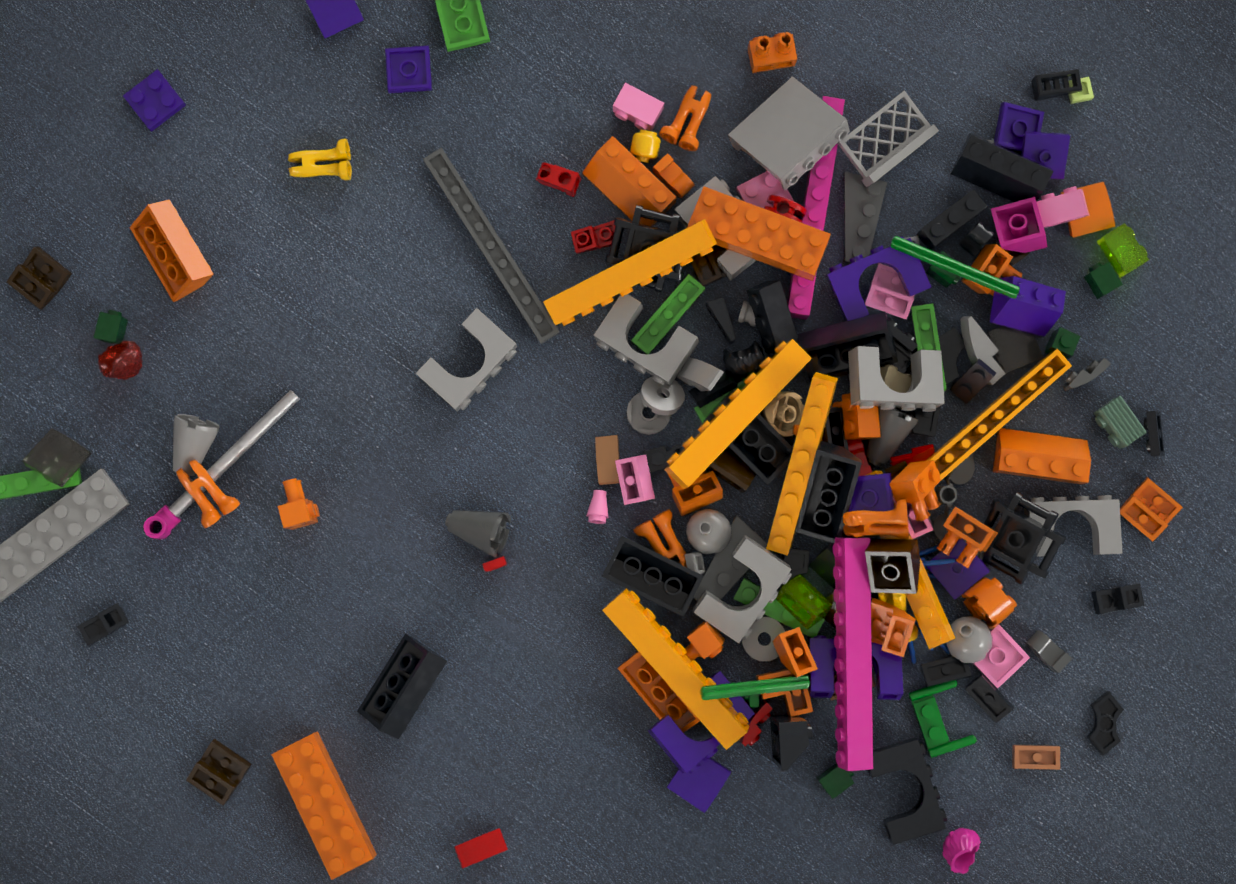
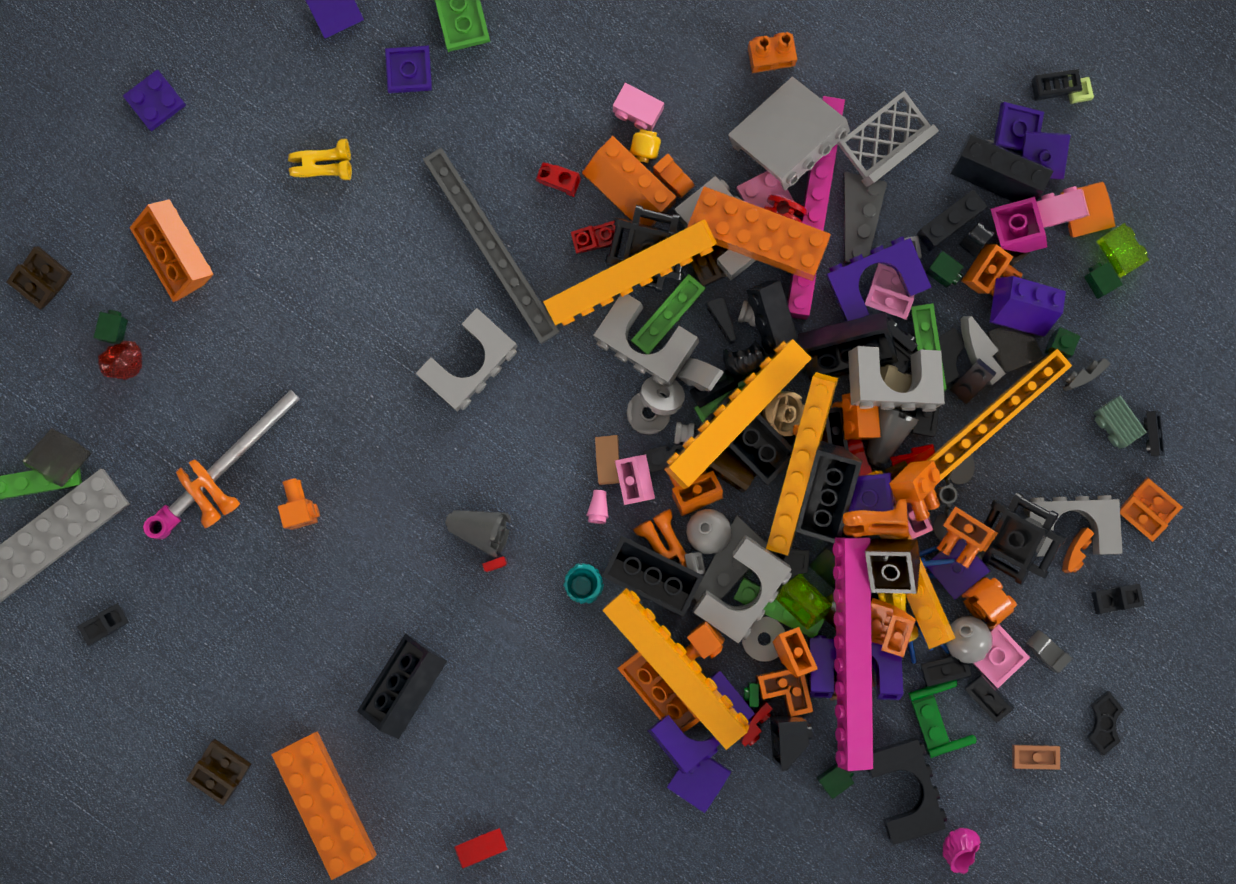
(191, 441): light grey cone -> none
(583, 583): none -> teal hair
(683, 432): none -> light grey wheel
(698, 110): orange piece -> none
(754, 687): green axle -> none
(955, 267): green axle -> none
(1042, 456): orange slope -> none
(1074, 557): none -> orange slope

